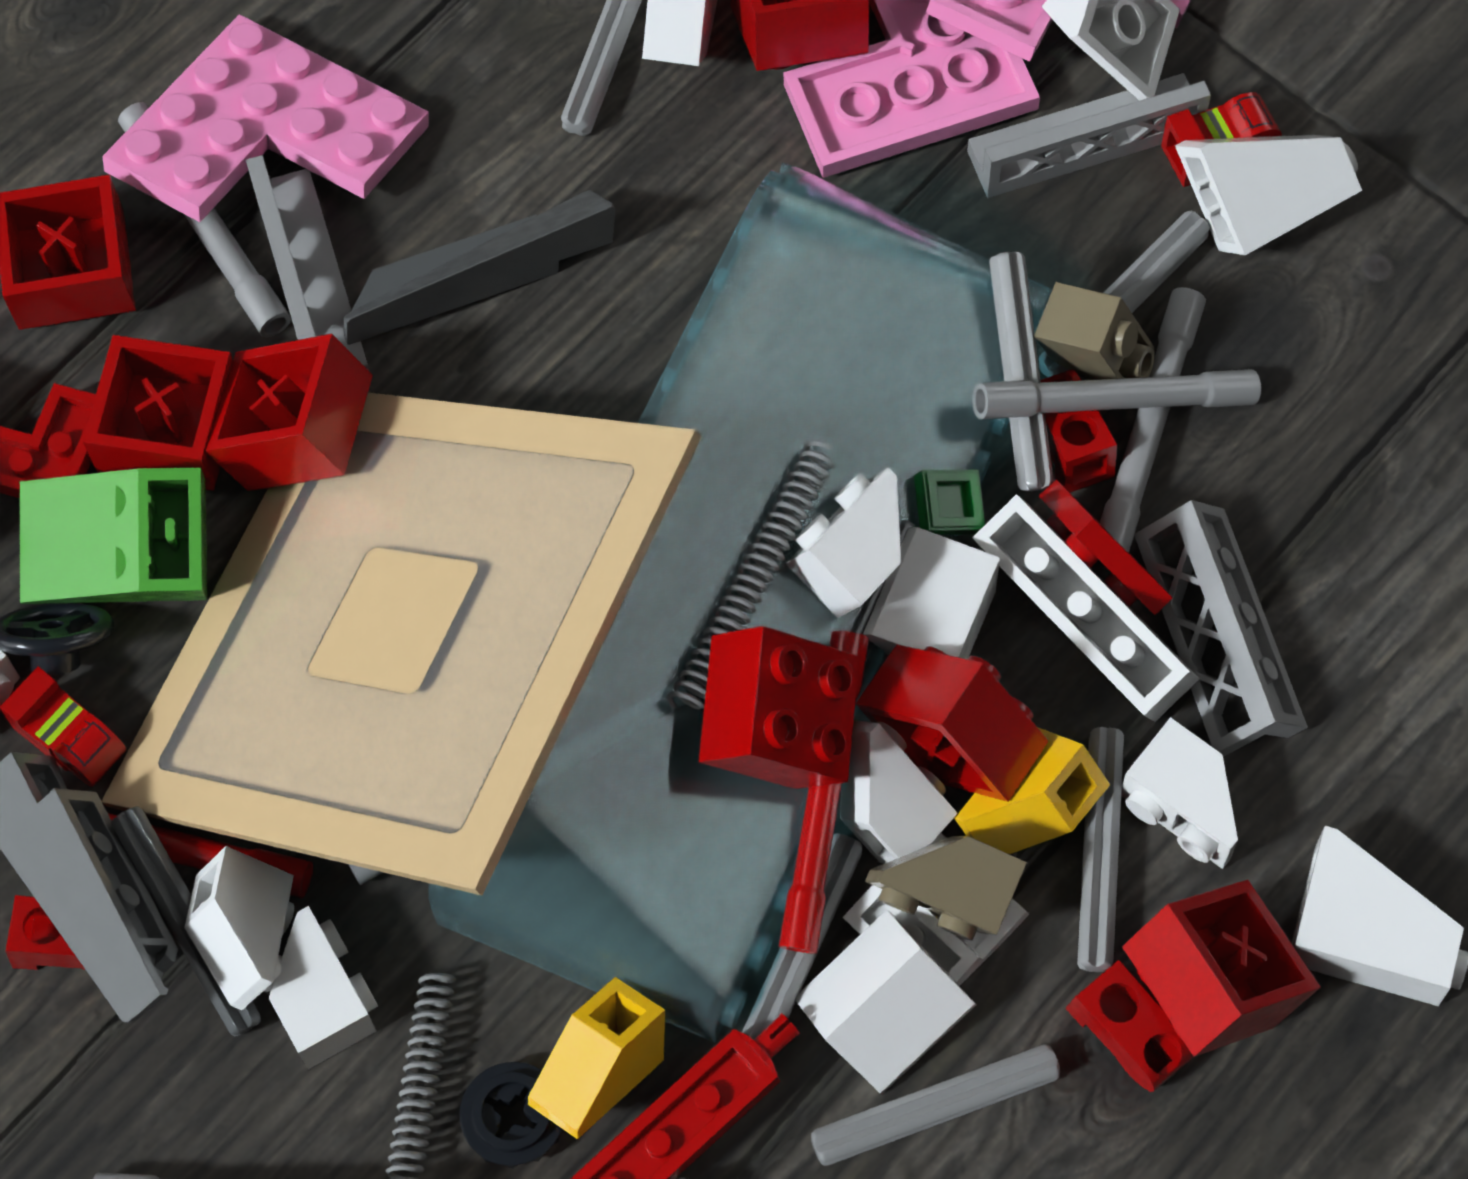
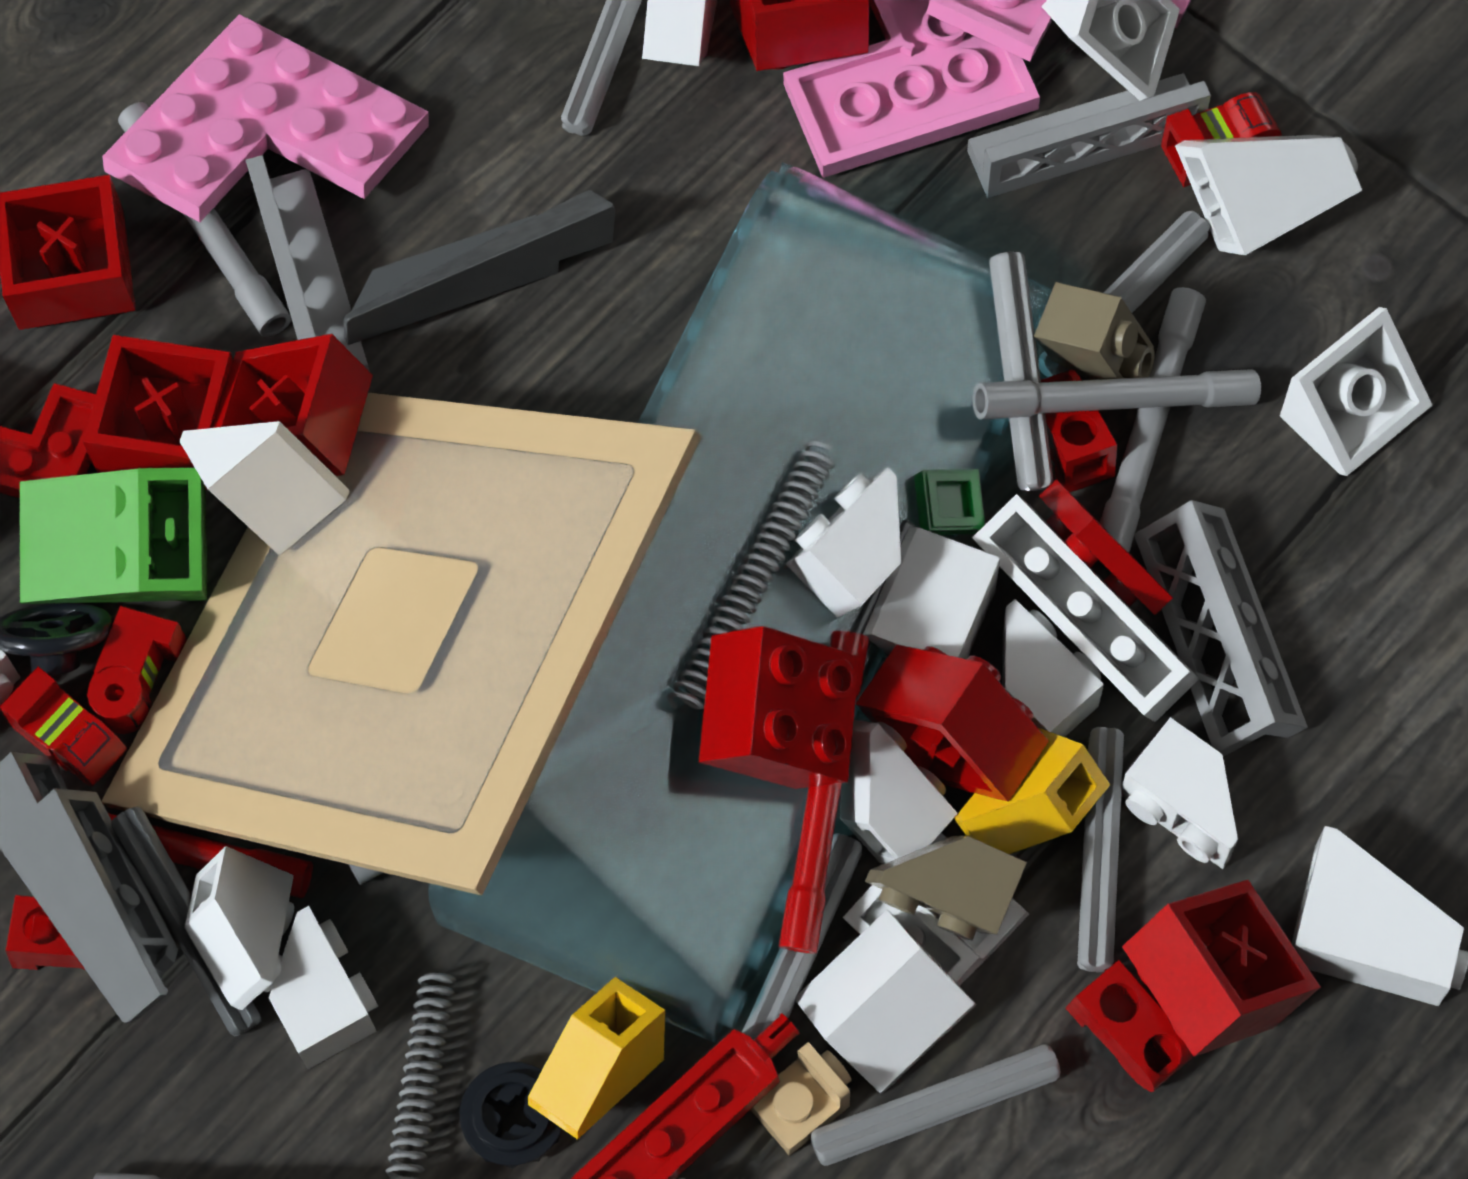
(130, 667): none -> red leg
(265, 479): none -> white slope
(806, 1098): none -> tan bracket
(1045, 674): none -> white slope
(1356, 394): none -> white slope

